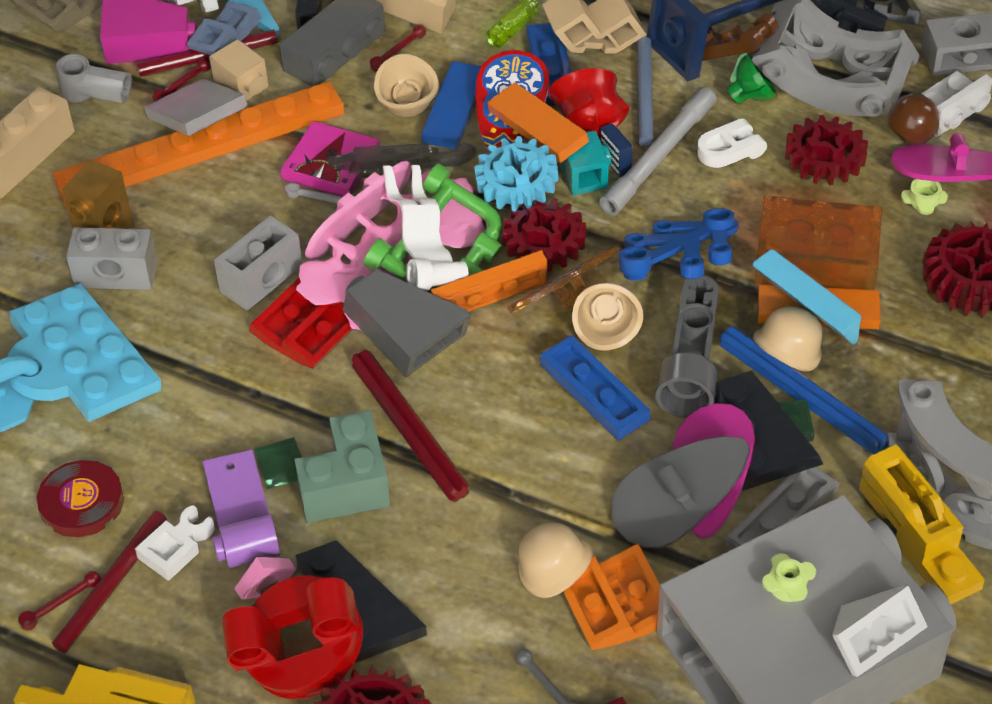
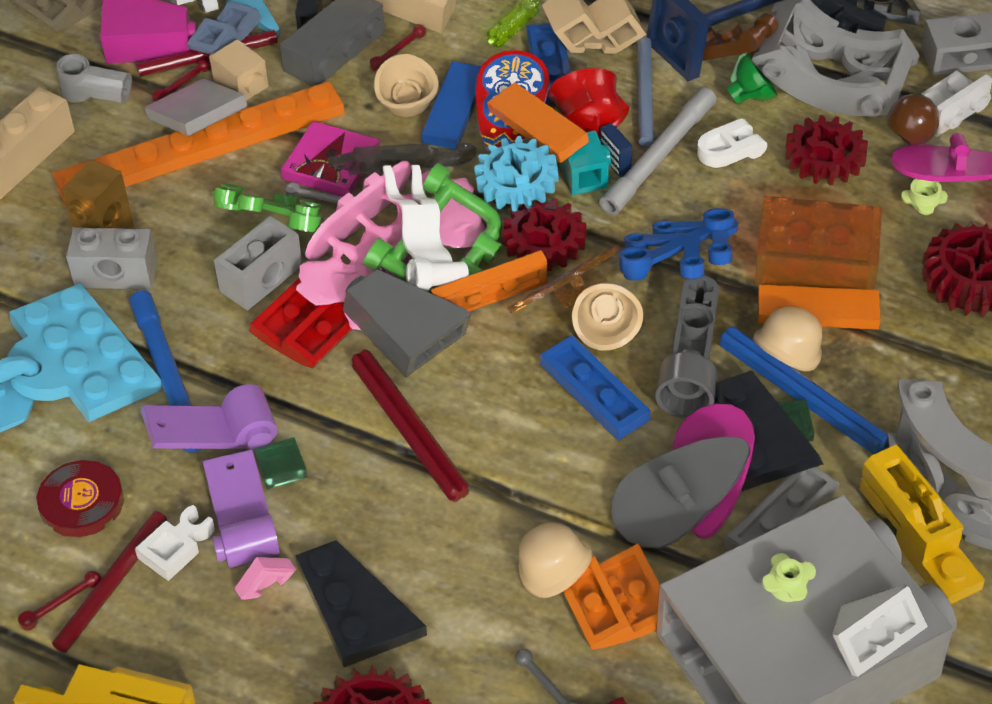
(150, 325): none -> blue piece
(239, 423): none -> medium lavender door
(256, 645): red piece -> none
(302, 216): none -> bright green plant
(349, 477): sand green brick -> none
(810, 295): medium azure slope -> none

